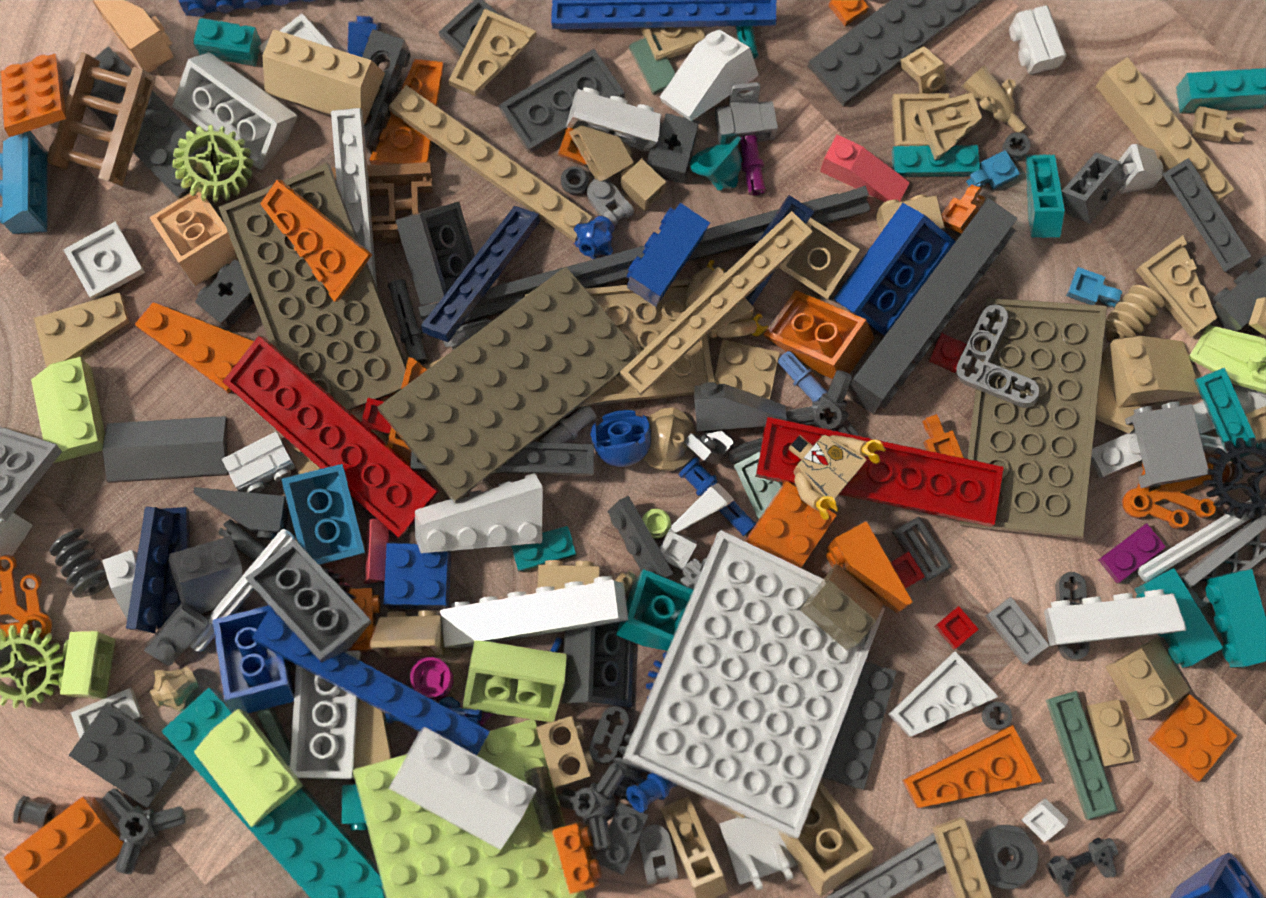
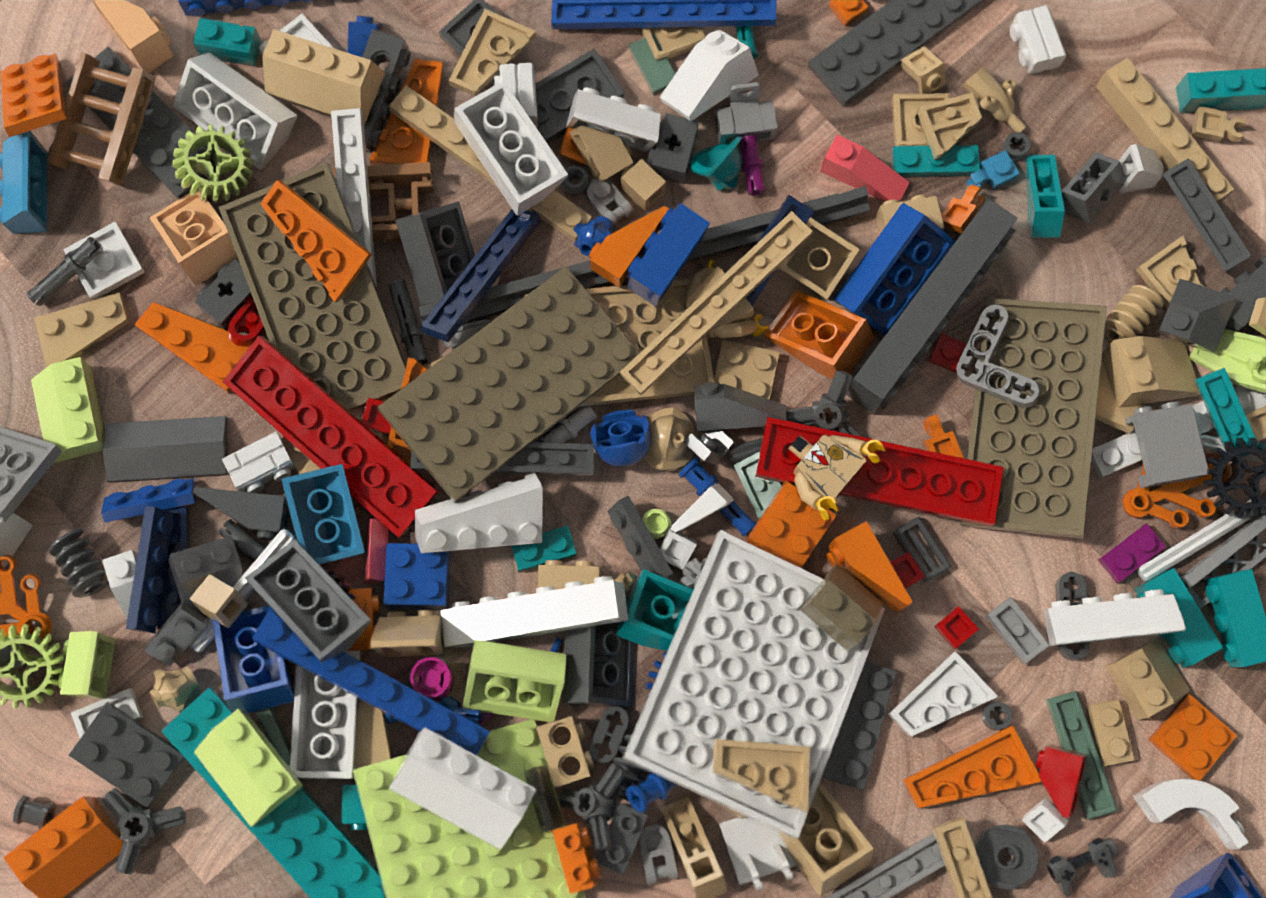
(74, 263): none -> dark grey pin
(133, 503): none -> blue plate
(218, 601): none -> tan brick
(247, 322): none -> red plate
(509, 147): none -> white slope
(521, 82): none -> white brick
(621, 248): none -> orange slope
(766, 768): none -> tan wing
(801, 376): medium blue axle -> none
(1062, 775): none -> red slope
(1089, 287): dark azure plate -> none
(1169, 796): none -> white arch
(1197, 315): none -> dark grey slope

